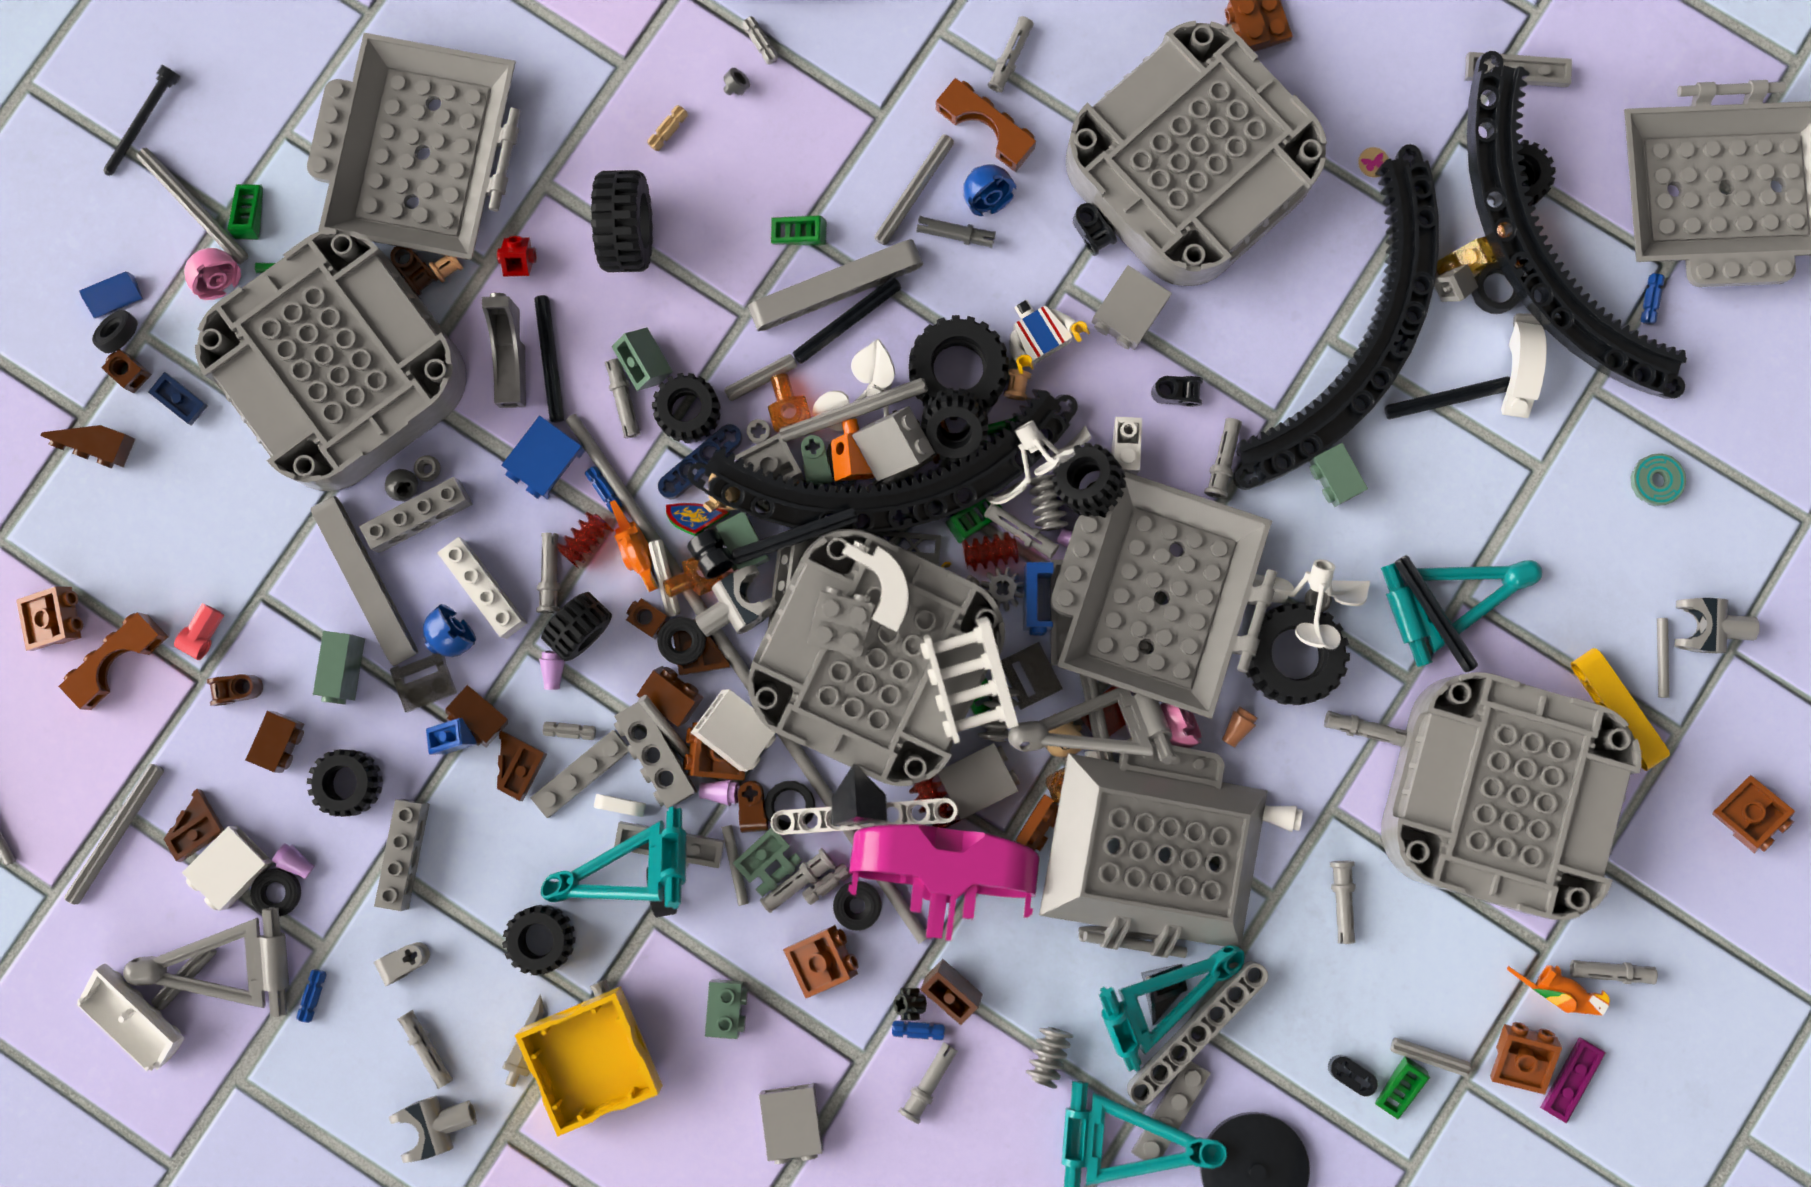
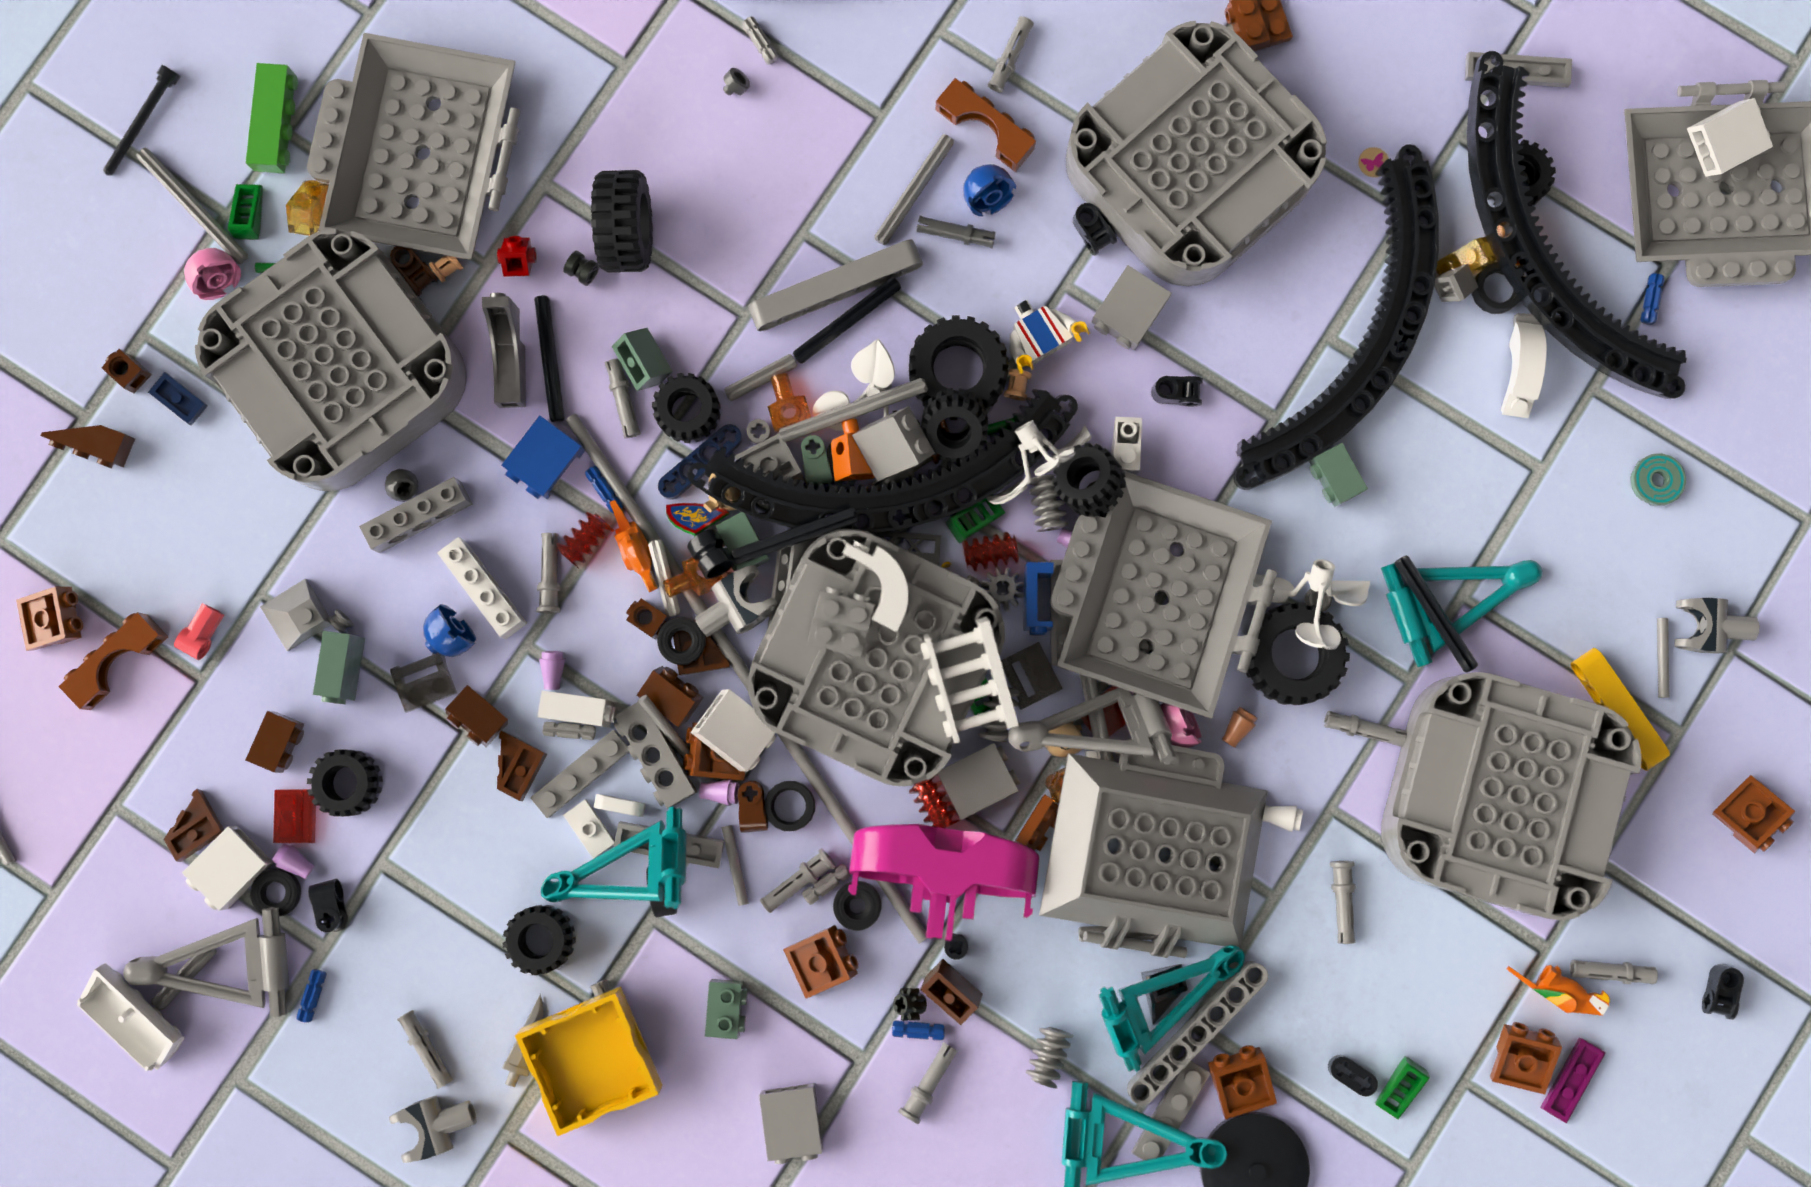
(111, 294): blue slope -> none
(113, 834): light grey axle -> none
(114, 331): black tyre -> none
(229, 689): reddish brown piece -> none
(271, 118): none -> bright green brick
(294, 816): none -> clear red plate
(296, 614): none -> light grey slope
(306, 208): none -> clear yellow slope
(328, 901): none -> black piece
(340, 621): none -> light grey bush
(364, 580): light grey beam -> none
(399, 963): light grey piece -> none
(401, 855): light grey brick -> none
(421, 463): light grey plate -> none
(449, 737): blue slope -> none
(576, 626): black tyre -> none
(576, 709): none -> white brick
(581, 268): none -> pearl dark grey wheel
(589, 829): none -> white plate
(667, 128): tan axle -> none
(761, 855): sand green plate -> none
(820, 230): green slope -> none
(825, 817): white beam -> none
(858, 800): black slope -> none
(954, 954): none -> black bush
(1047, 547): light grey pin -> none
(1222, 469): light grey pin -> none
(1242, 1081): none -> dark orange plate
(1430, 1057): light grey axle -> none
(1447, 398): black axle -> none
(1721, 993): none -> black piece
(1730, 137): none -> white brick

